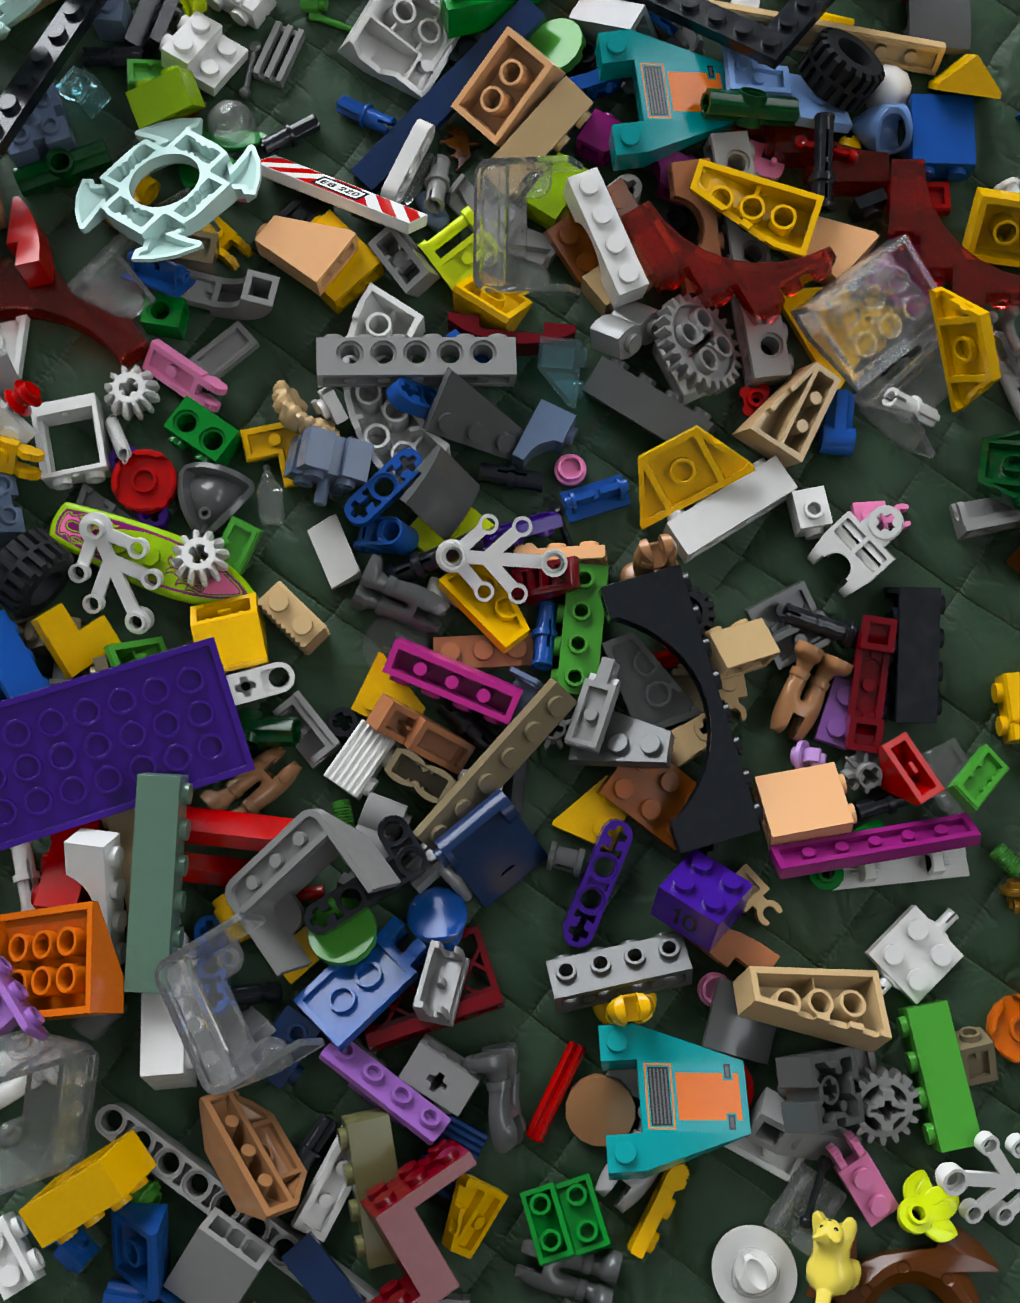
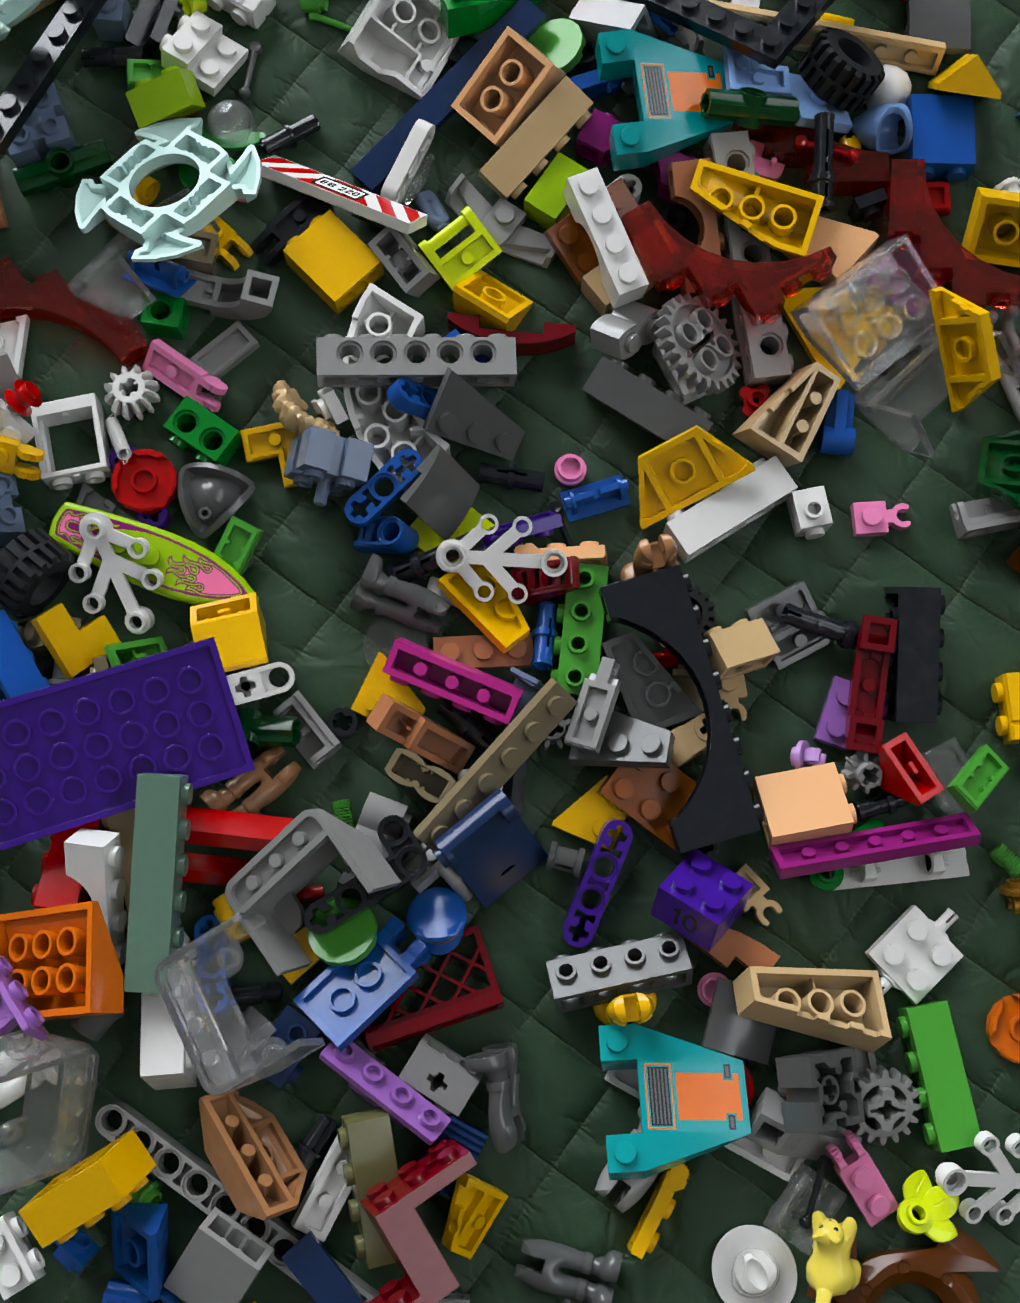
(25, 873): white pin -> none
(29, 246): red slope -> none
(84, 90): clear light blue bracket -> none
(196, 546): white gear -> none
(270, 499): clear piece -> none
(287, 33): light grey tile -> none
(293, 618): tan brick -> none
(306, 250): light nougat slope -> none
(334, 552): white slope -> none
(361, 761): white brick -> none
(364, 114): blue axle -> none
(437, 183): light grey pin -> none
(441, 984): light grey hinge -> none
(459, 144): reddish brown piece -> none
(501, 224): clear windscreen -> none
(547, 431): sand blue arch -> none
(555, 1092): red axle -> none
(560, 365): clear light blue slope -> none
(565, 1220): green slope -> none
(599, 1108): medium nougat tile -> none
(811, 703): medium nougat piece -> none
(862, 566): white piece -> none
(926, 414): white axle -> none
(977, 1055): dark tan bracket -> none

